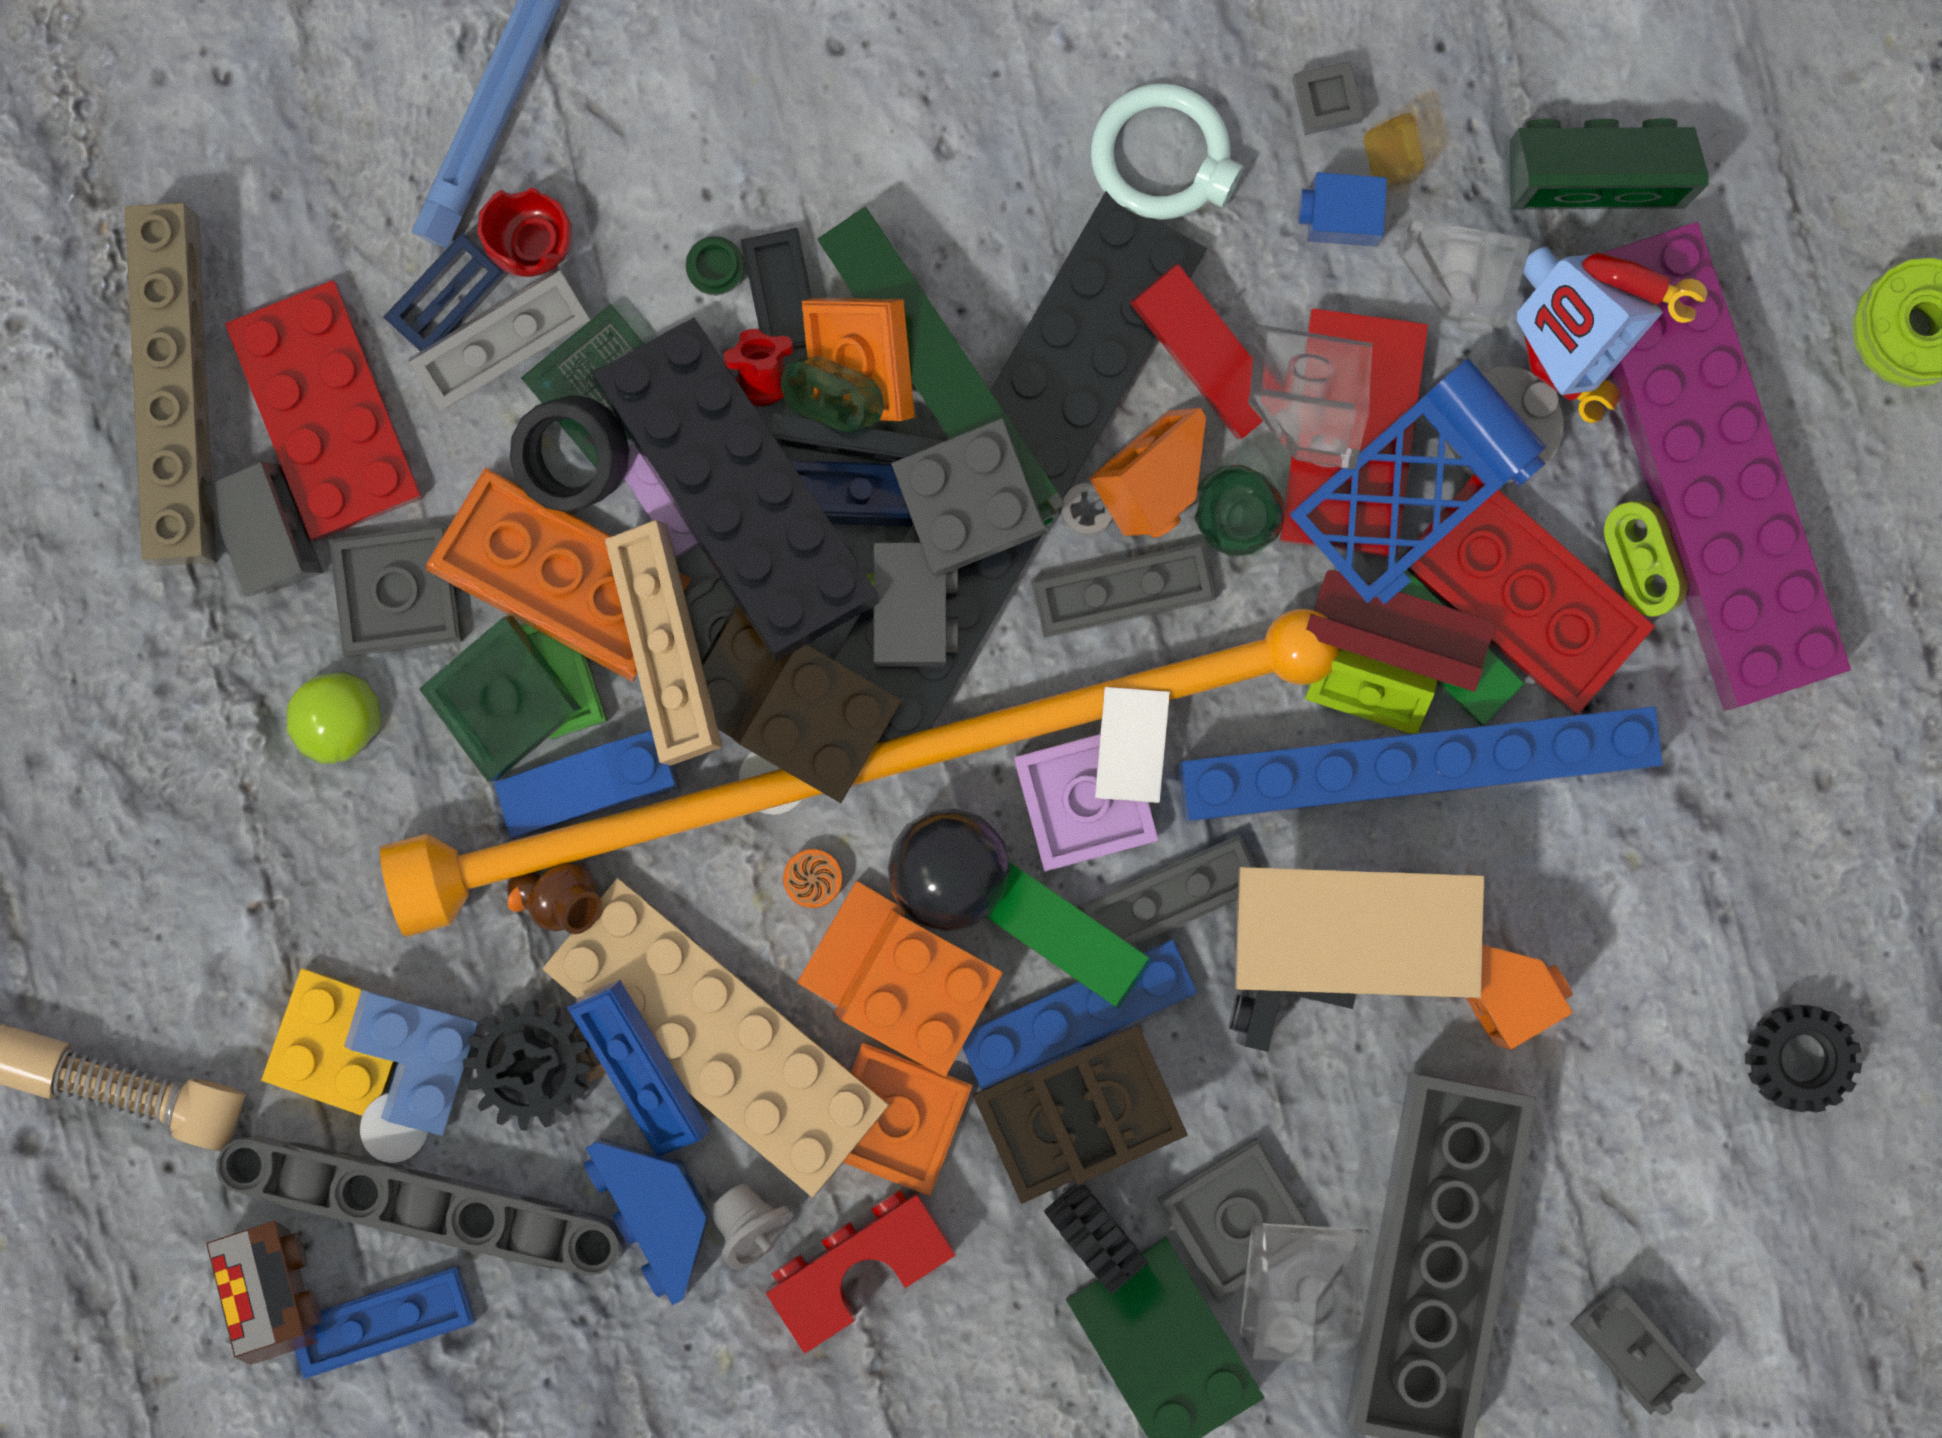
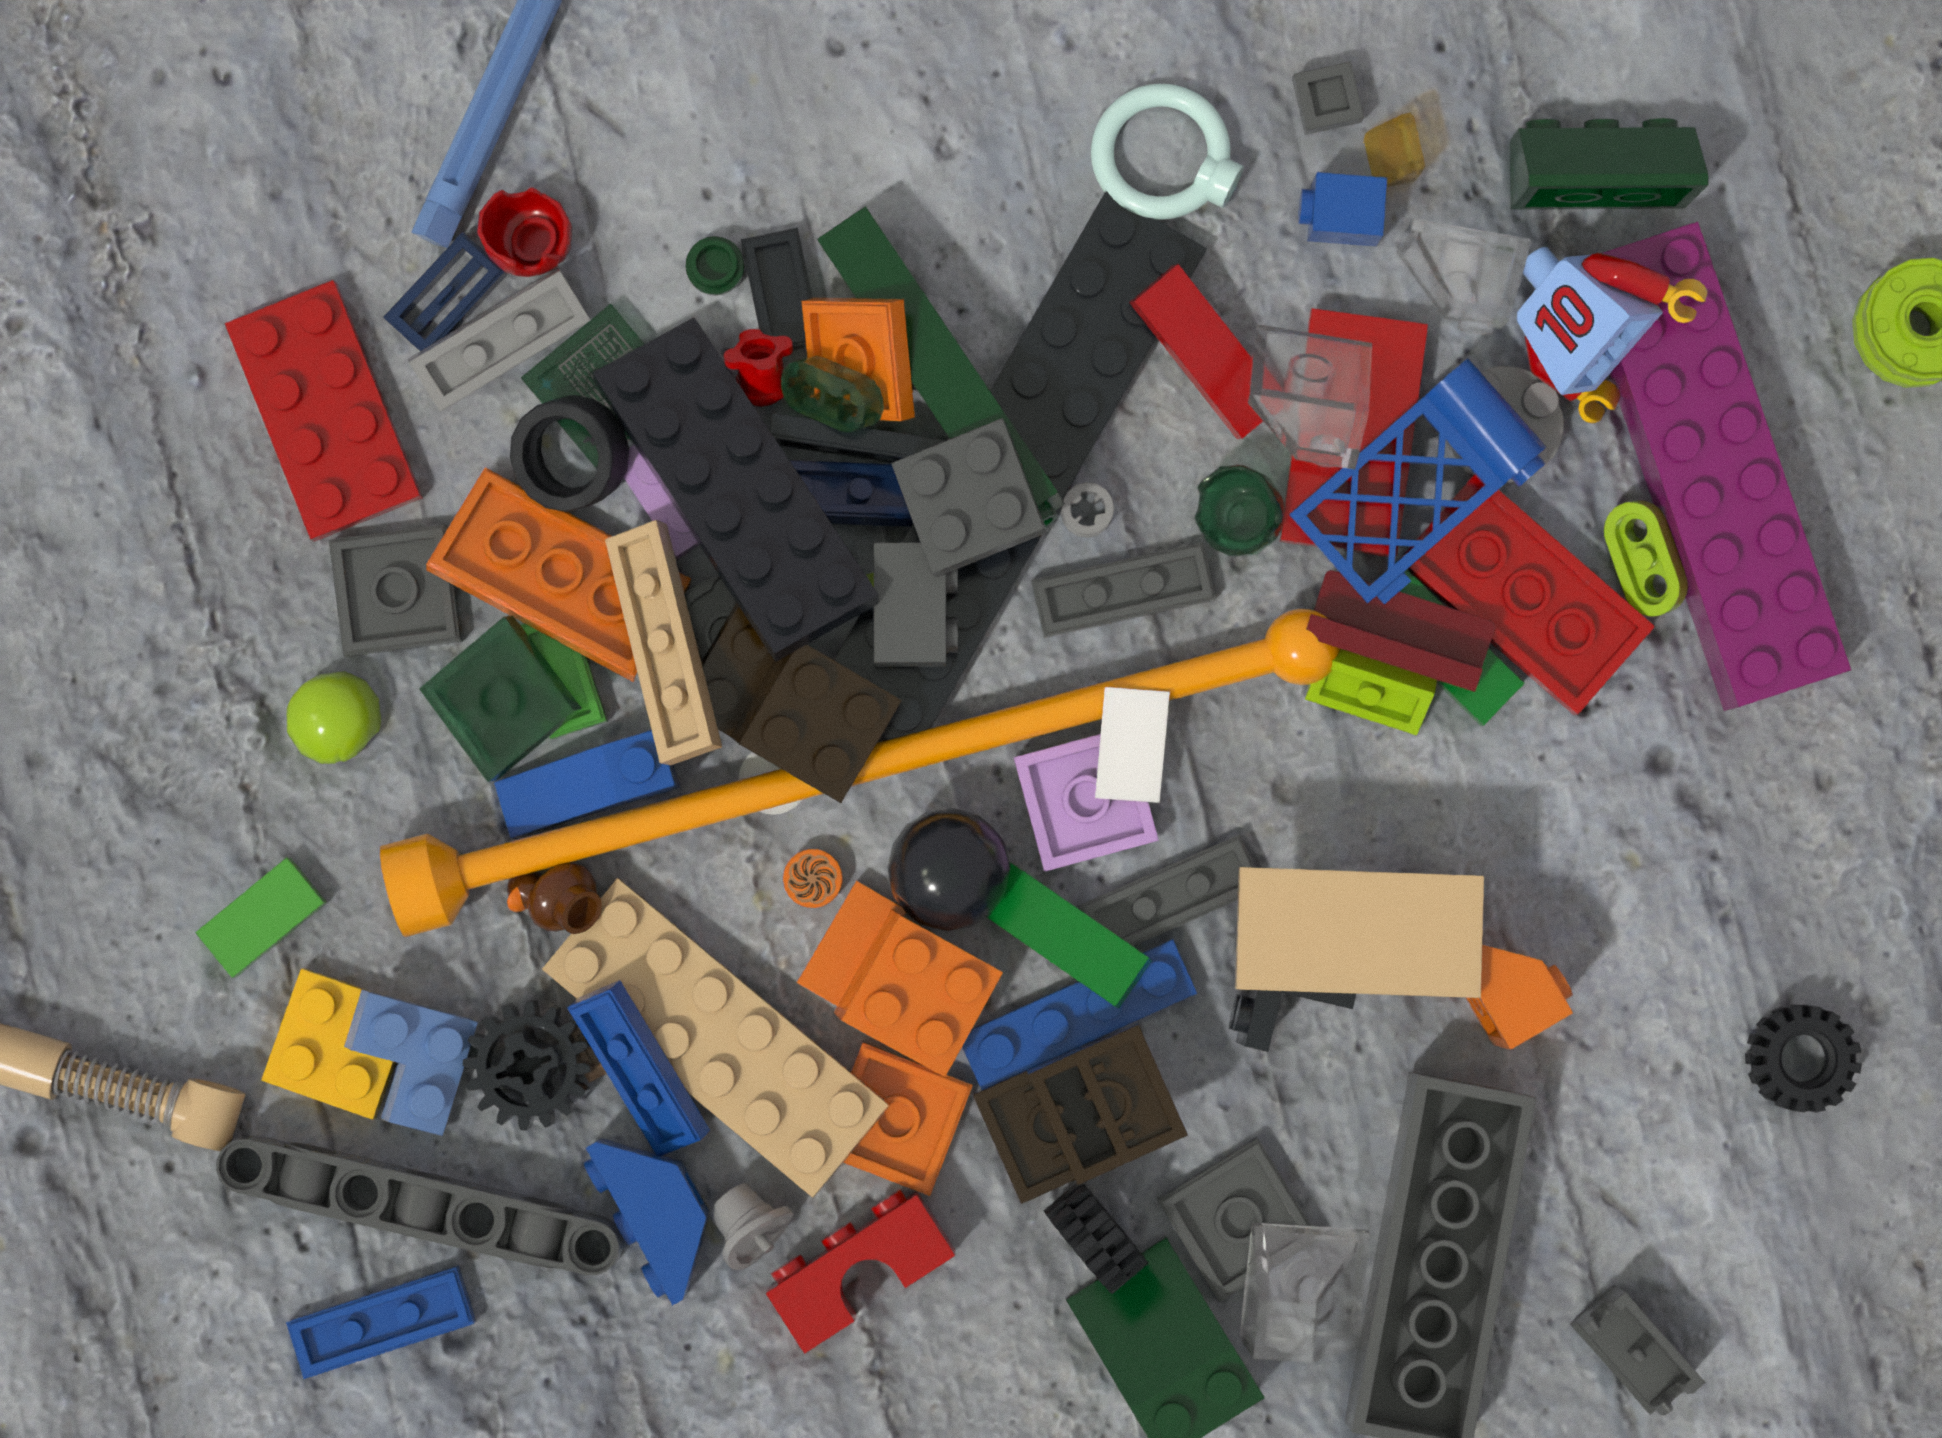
(170, 384): dark tan brick -> none
(261, 917): none -> bright green tile
(263, 529): dark grey hinge -> none
(264, 1292): brick -> none
(388, 1140): white sticker -> none
(1154, 474): orange slope -> none
(1420, 764): blue brick -> none

